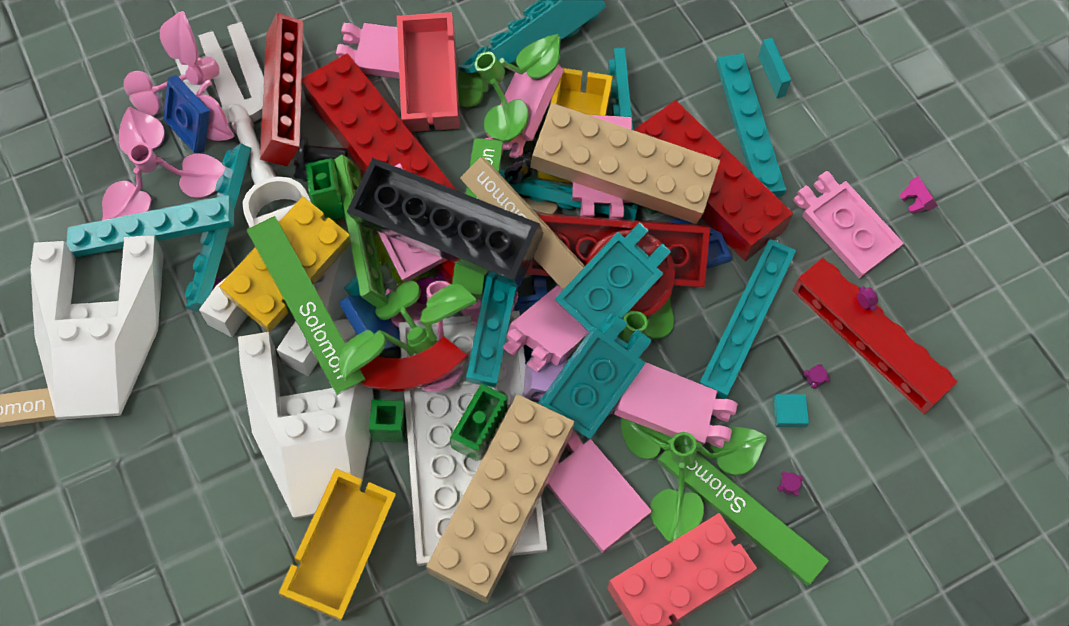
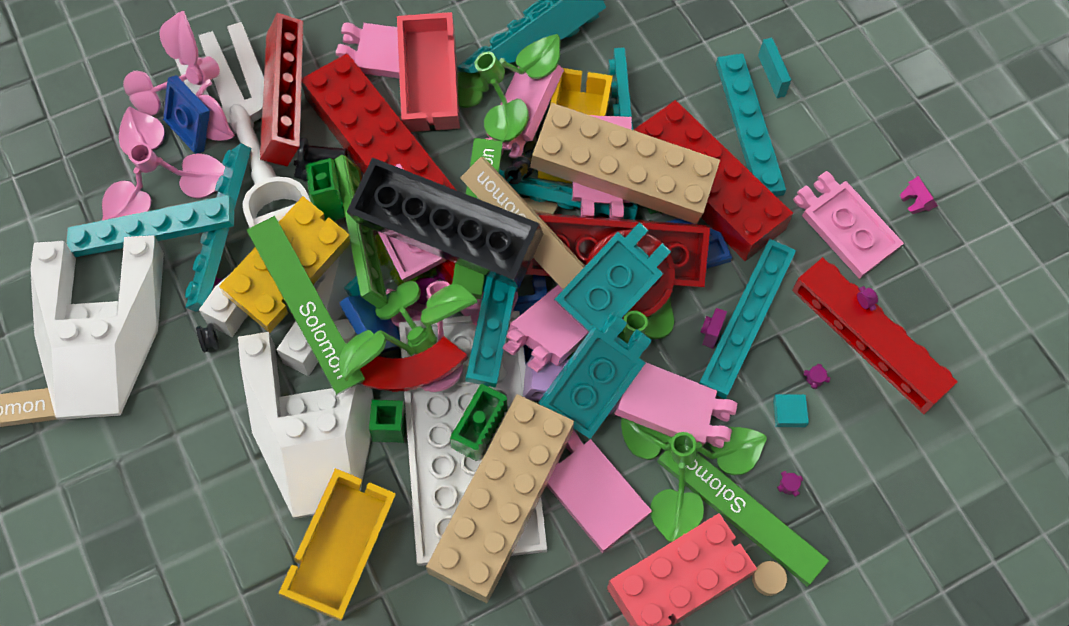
(207, 337): none -> black bush
(712, 327): none -> magenta plate
(769, 578): none -> tan tile

